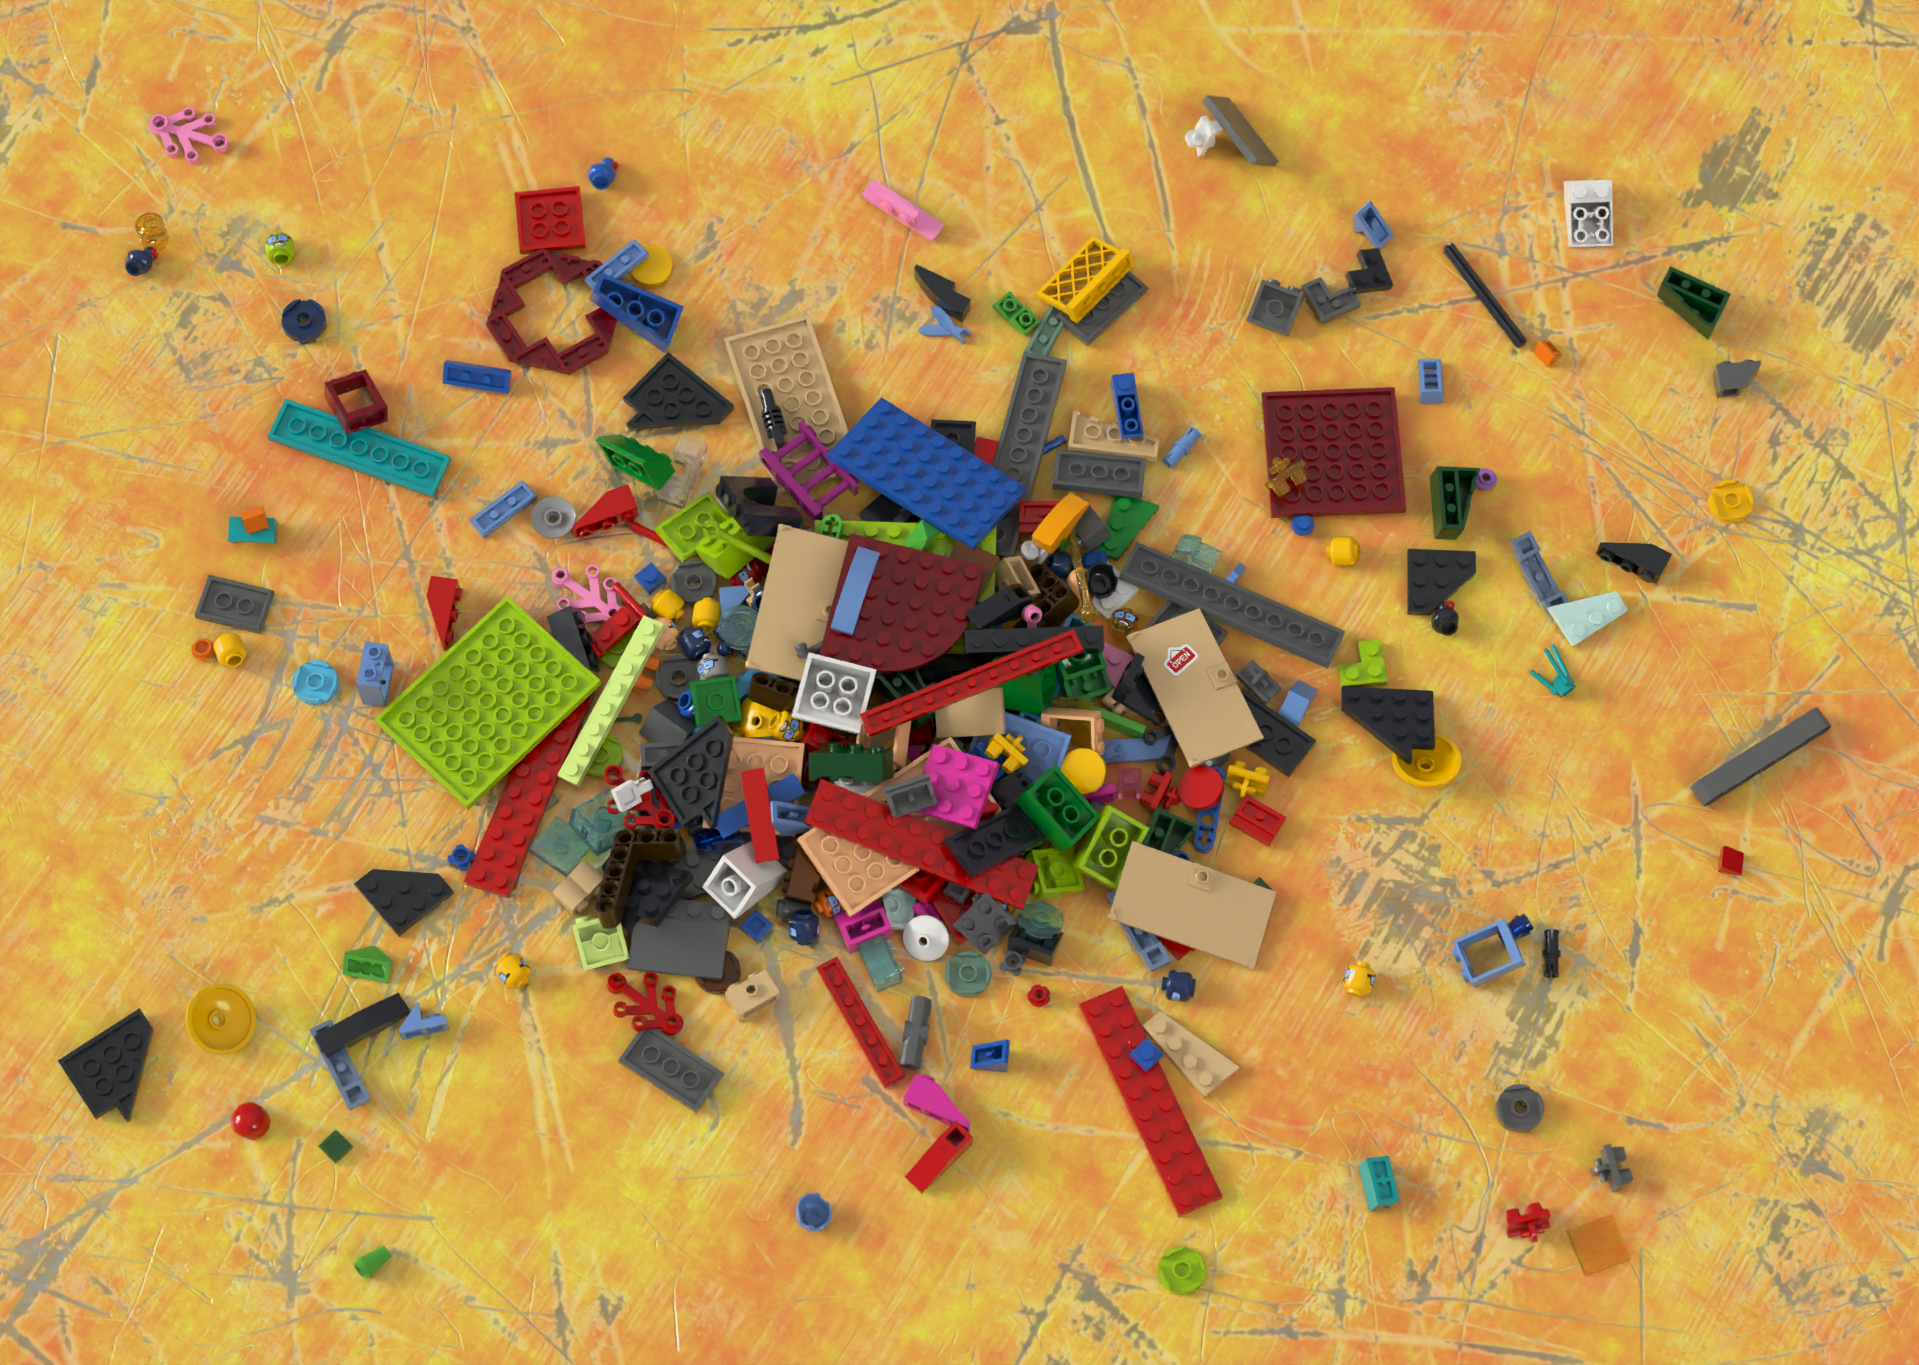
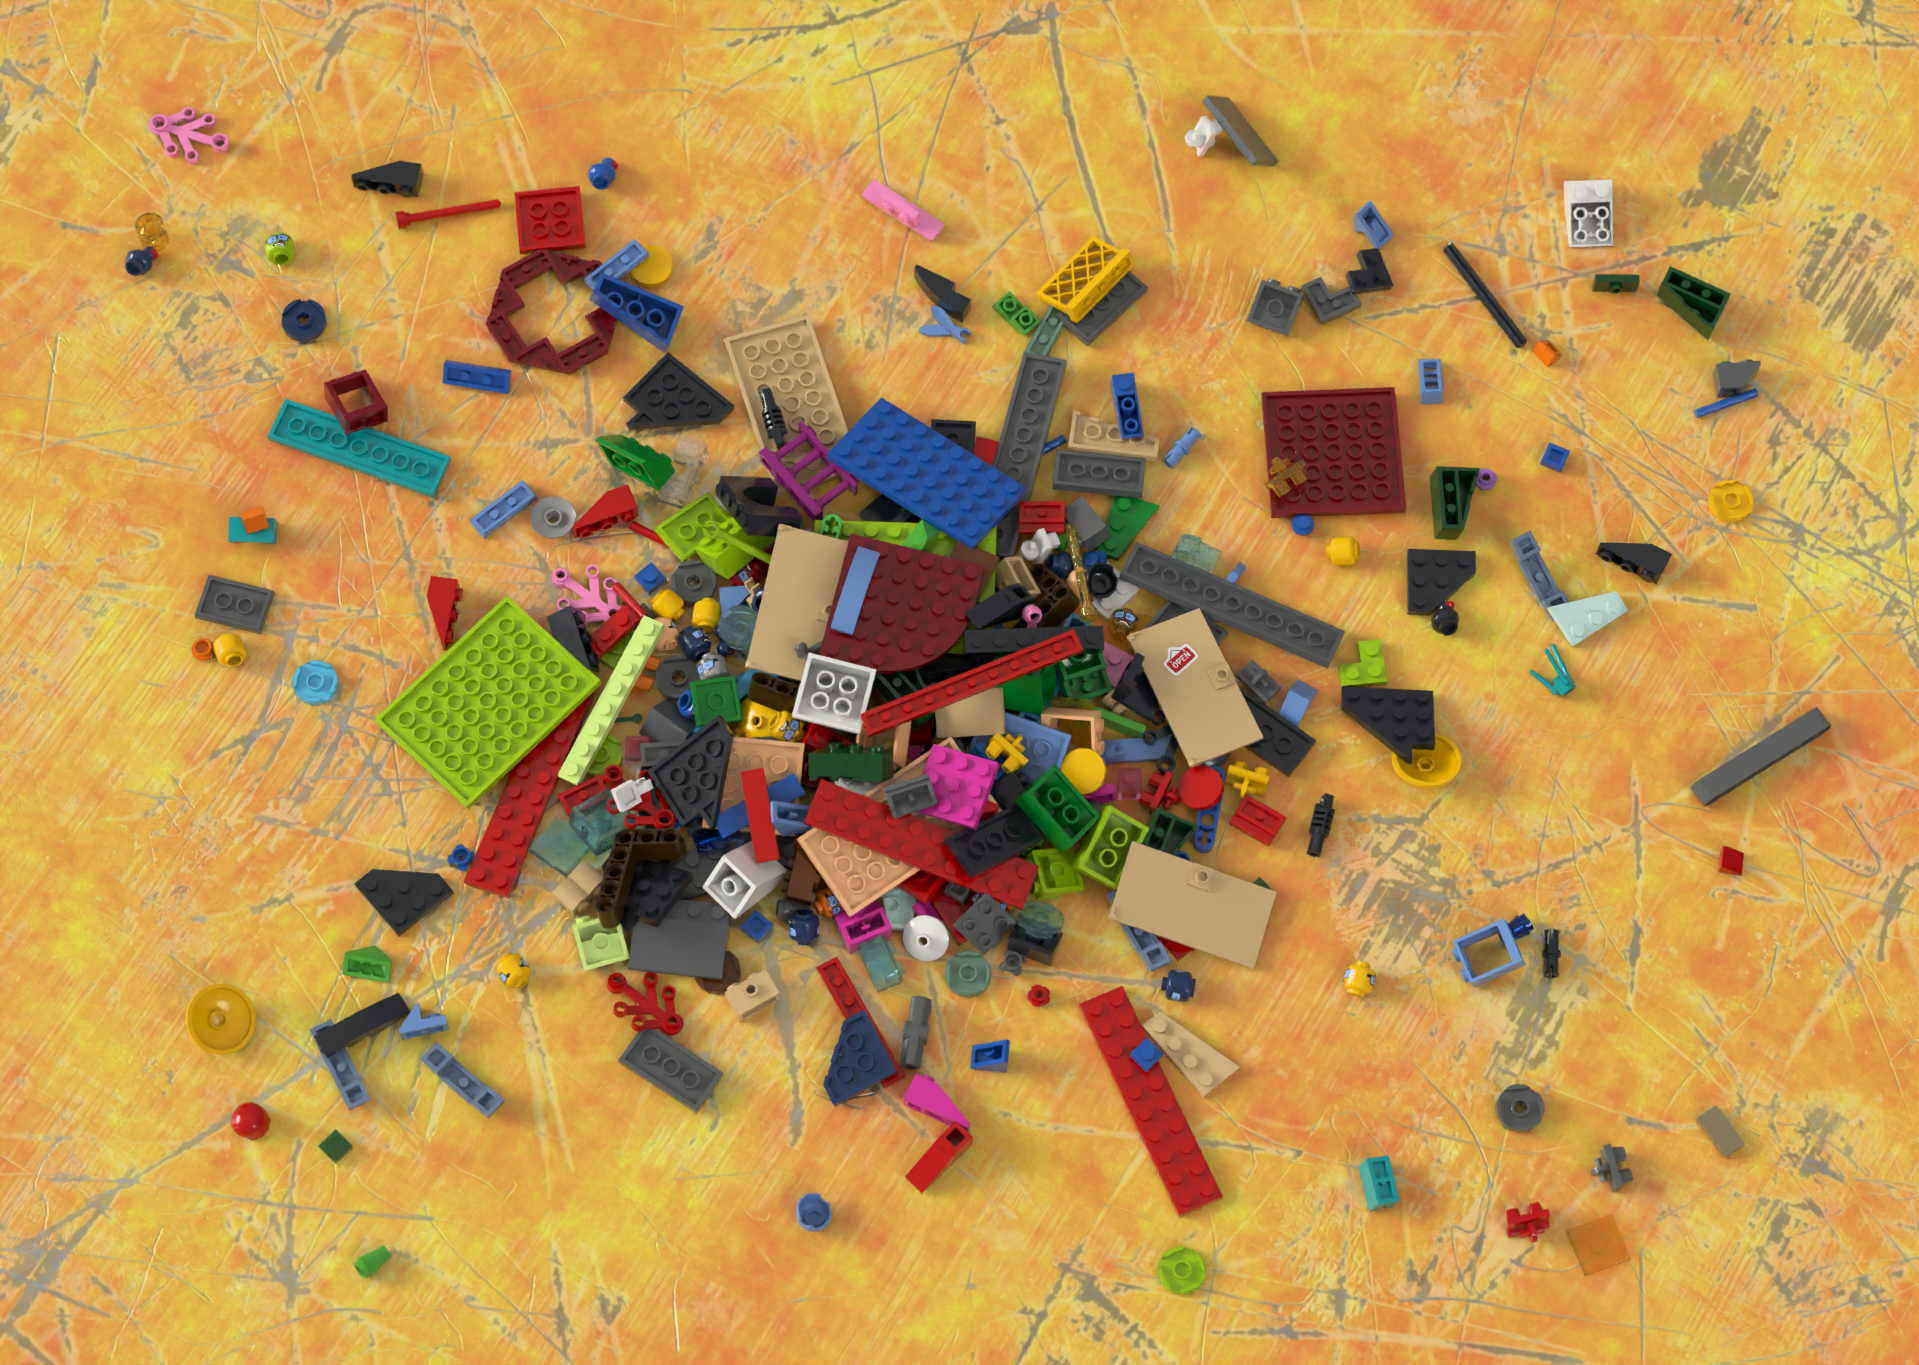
(111, 1066): black wing -> none
(374, 668): medium blue window -> none
(395, 178): none -> black slope
(406, 219): none -> red piece
(461, 1080): none -> sand blue slope
(583, 792): none -> red hinge
(632, 747): none -> clear pink plate
(857, 1060): none -> dark blue plate
(1059, 522): light orange slope -> none
(1320, 824): none -> black hinge
(1555, 457): none -> blue plate
(1615, 283): none -> dark green plate
(1720, 1131): none -> dark tan tile
(1726, 403): none -> blue bar

